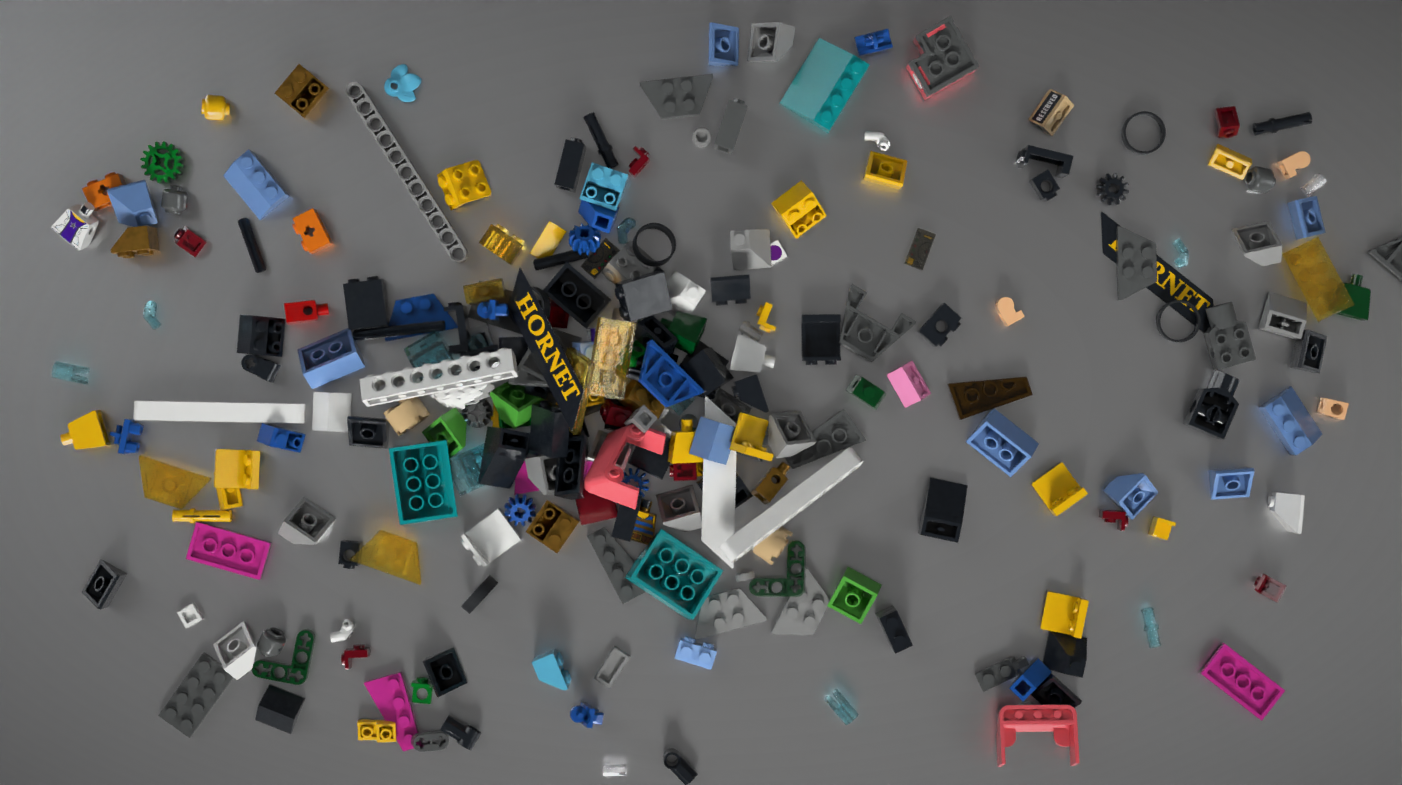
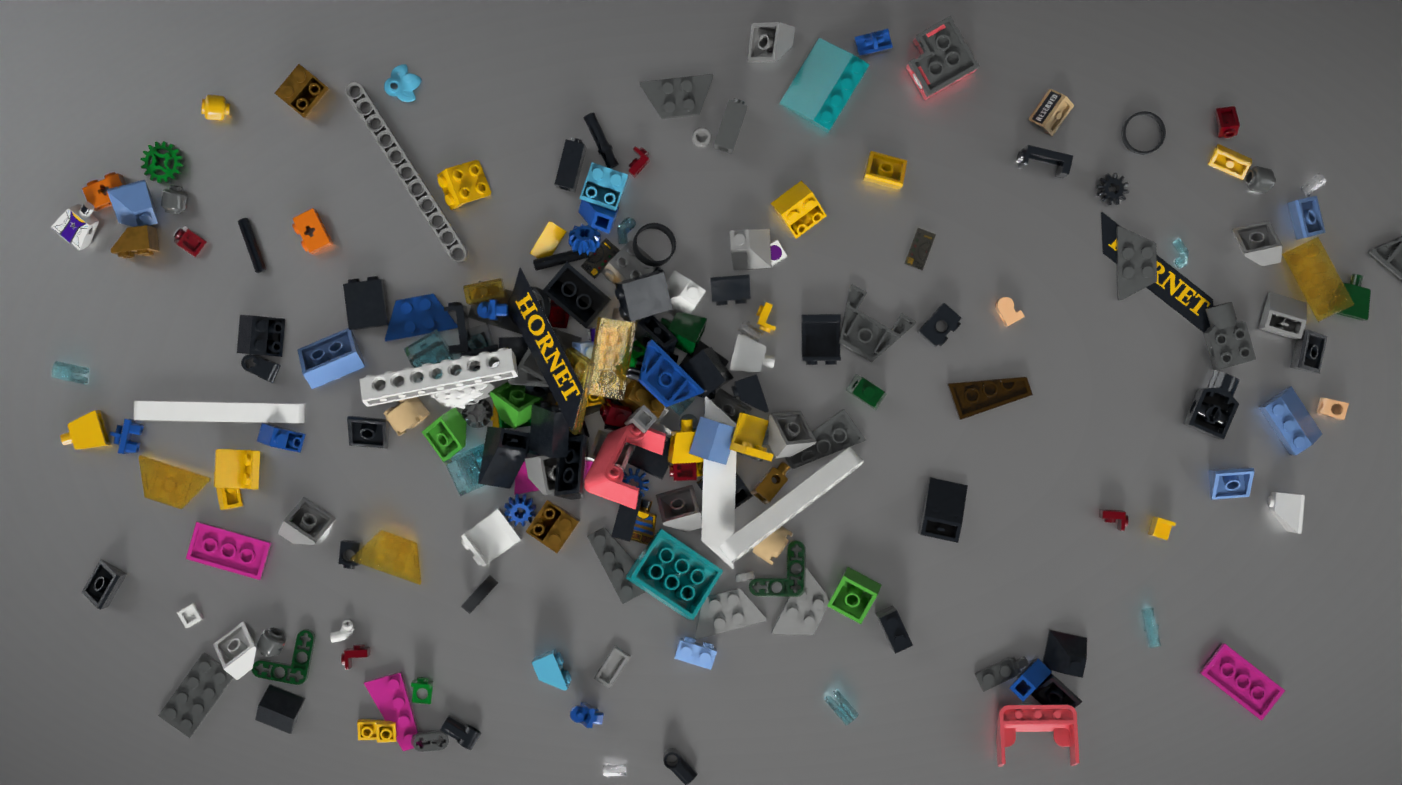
(149, 314): clear light blue arm -> none
(223, 515): yellow pin -> none
(255, 184): medium blue slope -> none
(295, 314): red torso -> none
(331, 411): white slope -> none
(398, 330): black axle -> none
(423, 482): teal slope -> none
(444, 672): black slope -> none
(502, 244): clear yellow brick -> none
(595, 508): dark red slope -> none
(723, 45): medium blue slope -> none
(879, 138): white arm -> none
(908, 384): bright pink panel -> none
(1002, 442): medium blue slope -> none
(1047, 177): black brick -> none
(1058, 489): yellow bracket -> none
(1064, 614): yellow bracket -> none
(1131, 493): medium blue slope -> none
(1198, 321): black tyre -> none
(1269, 587): bracket -> none
(1274, 125): black pin -> none
(1296, 161): light nougat leg -> none

